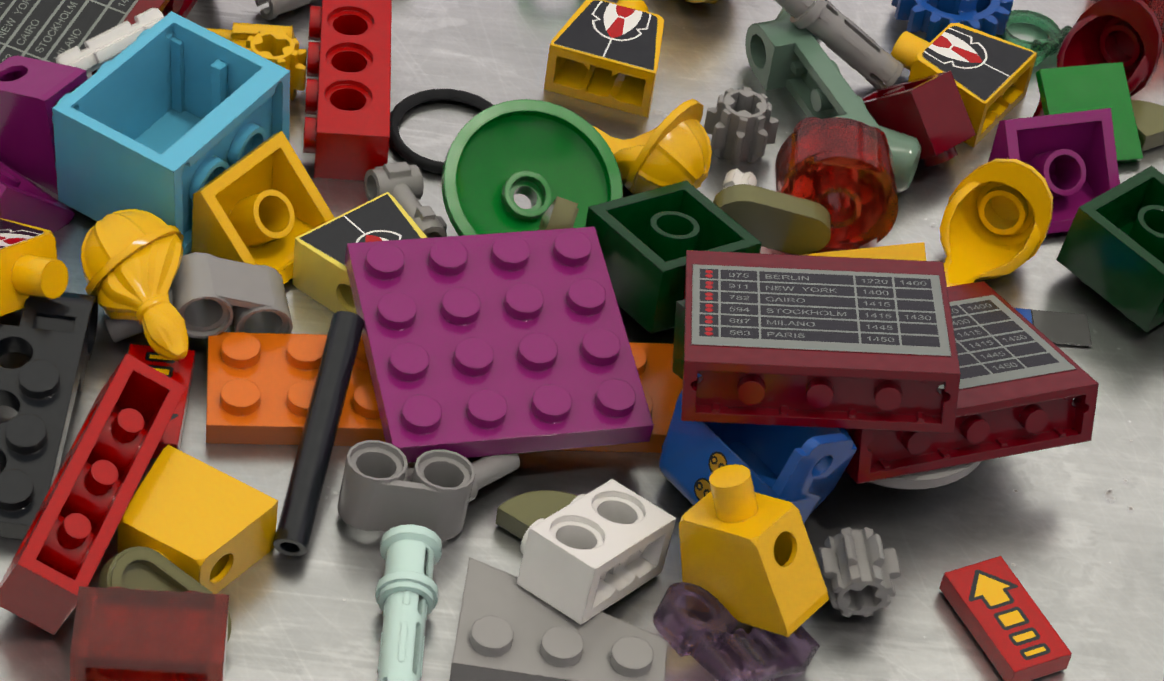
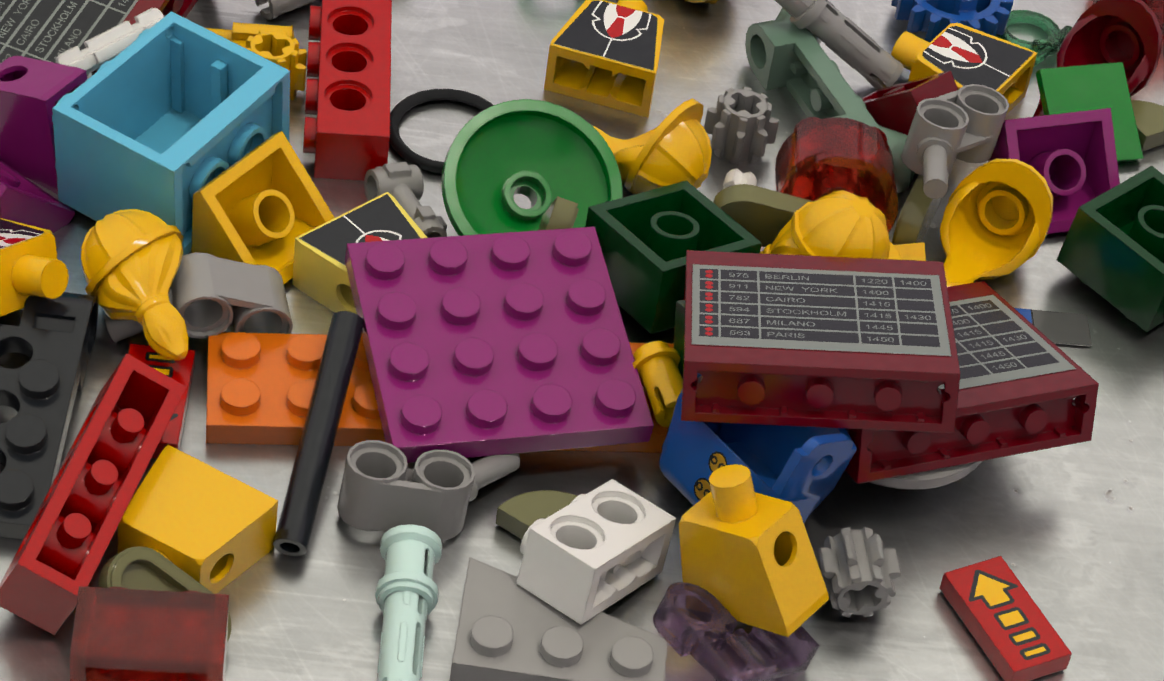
(660, 377): none -> yellow pin
(836, 227): none -> yellow piece
(915, 215): none -> olive tile
(952, 128): none -> light grey beam

